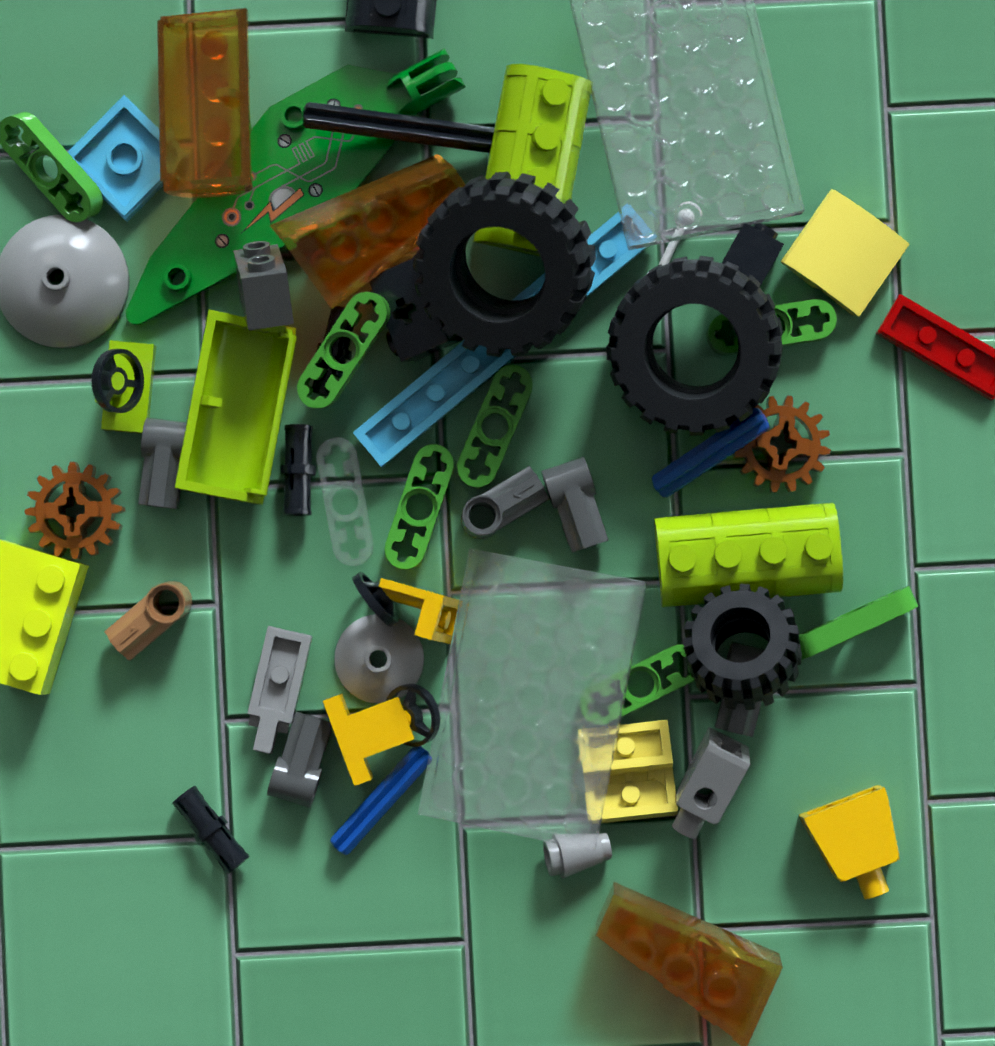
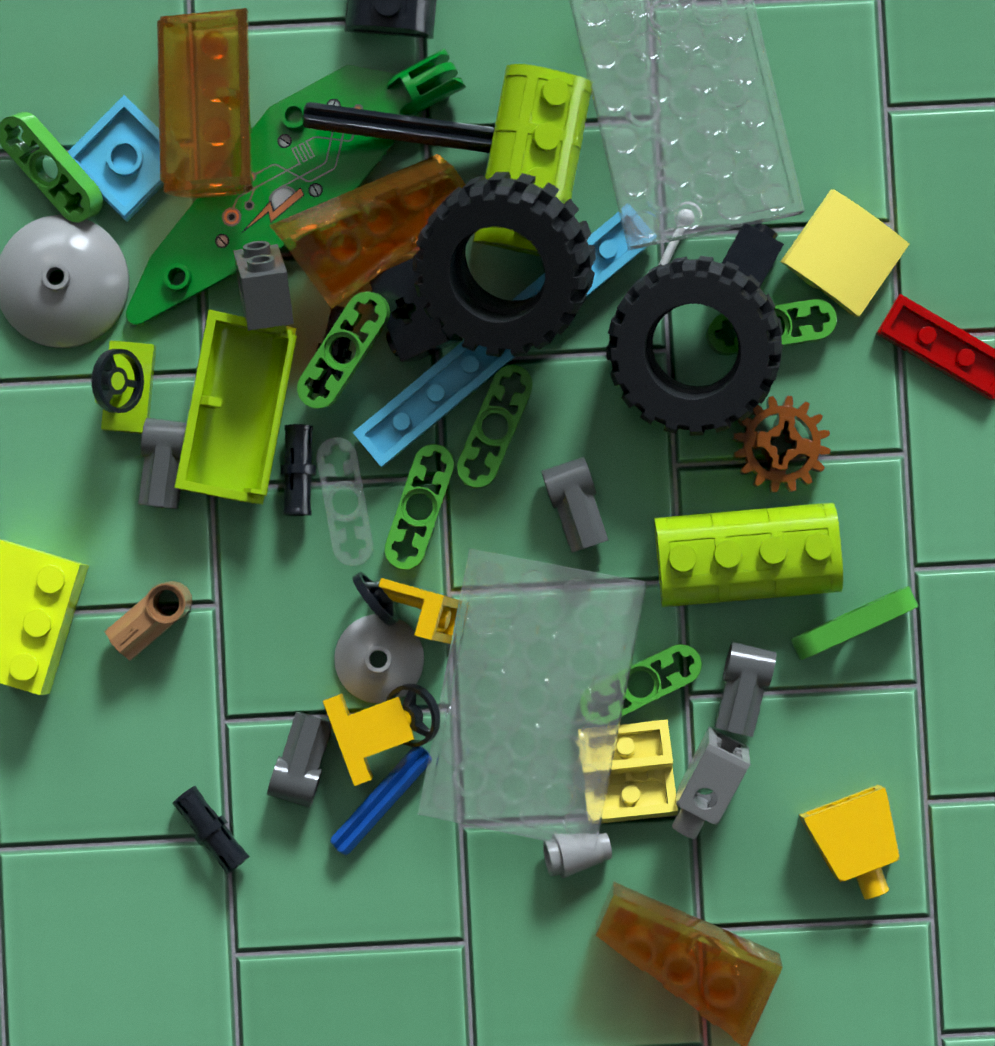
(74, 531): dark orange gear -> none
(277, 685): light grey hinge -> none
(506, 501): dark grey piece -> none
(709, 453): blue axle -> none
(734, 614): black tyre -> none

